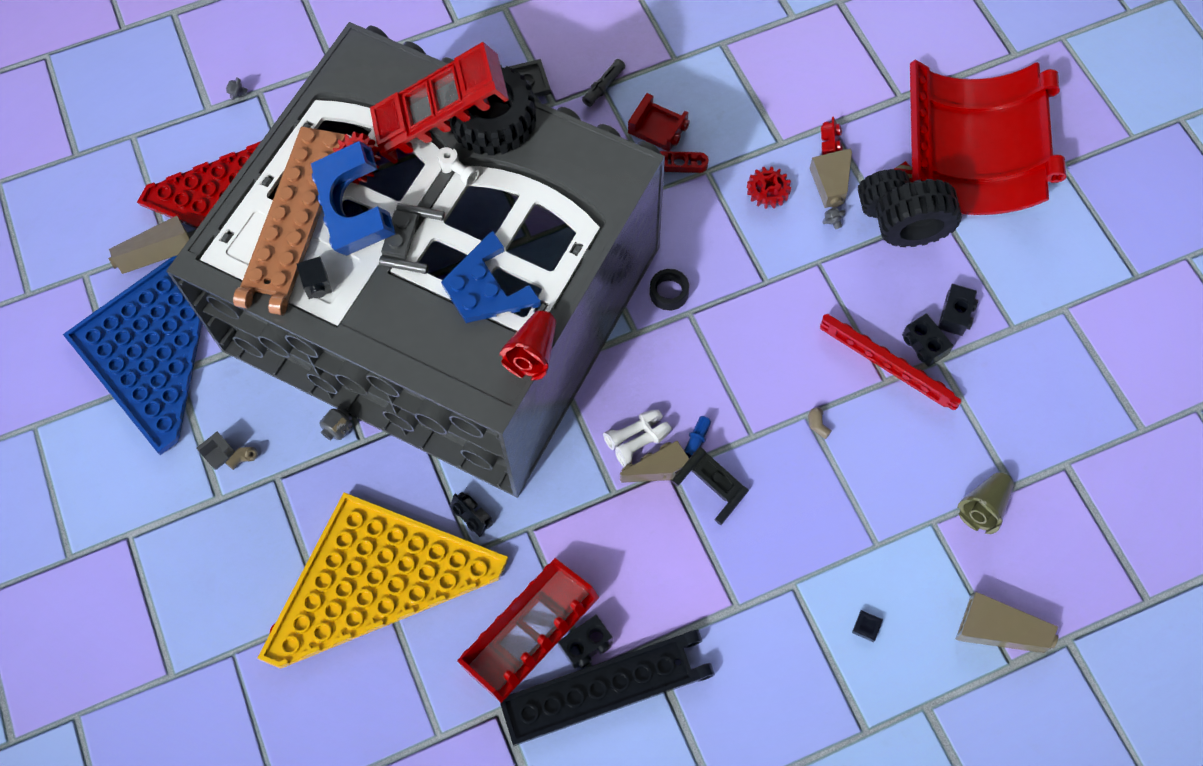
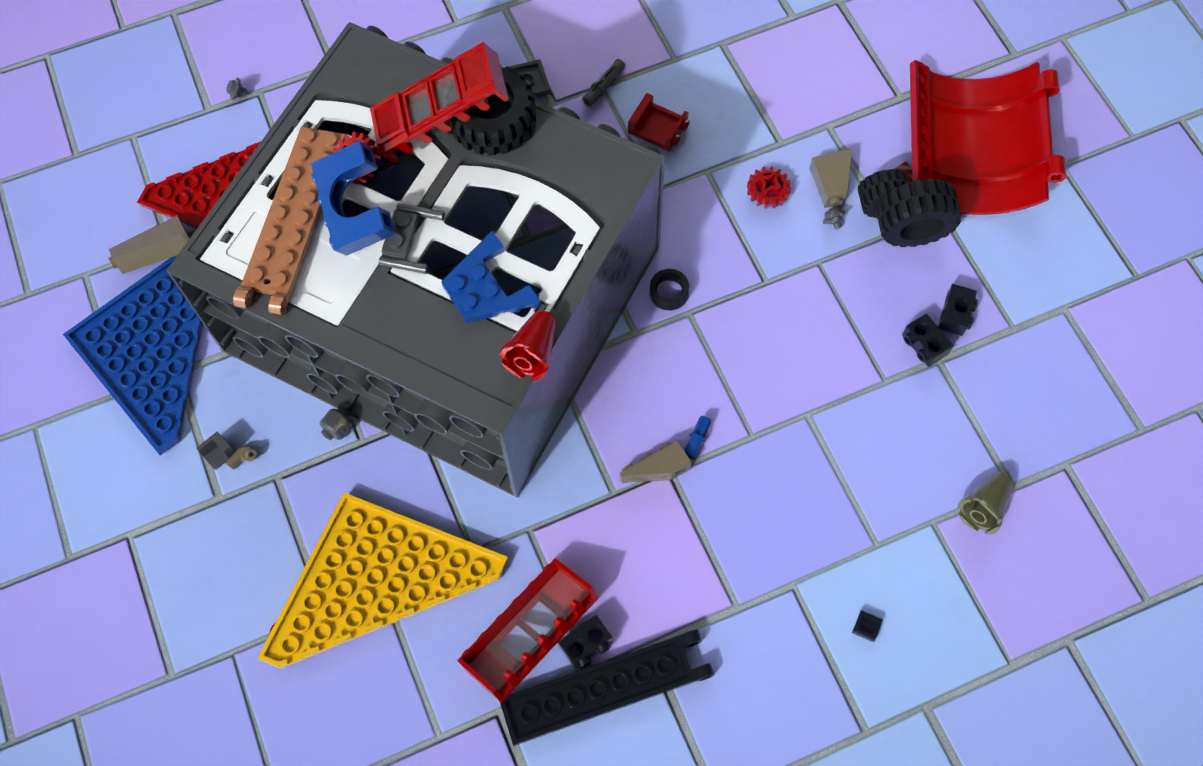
(314, 278): black brick -> none
(449, 162): white leg -> none
(463, 506): black hinge -> none
(625, 451): white piece -> none
(686, 156): red beam -> none
(716, 478): pearl dark grey plate -> none
(816, 422): dark tan arm -> none
(831, 132): red hinge -> none
(883, 358): red hinge -> none
(1001, 625): dark tan slope -> none

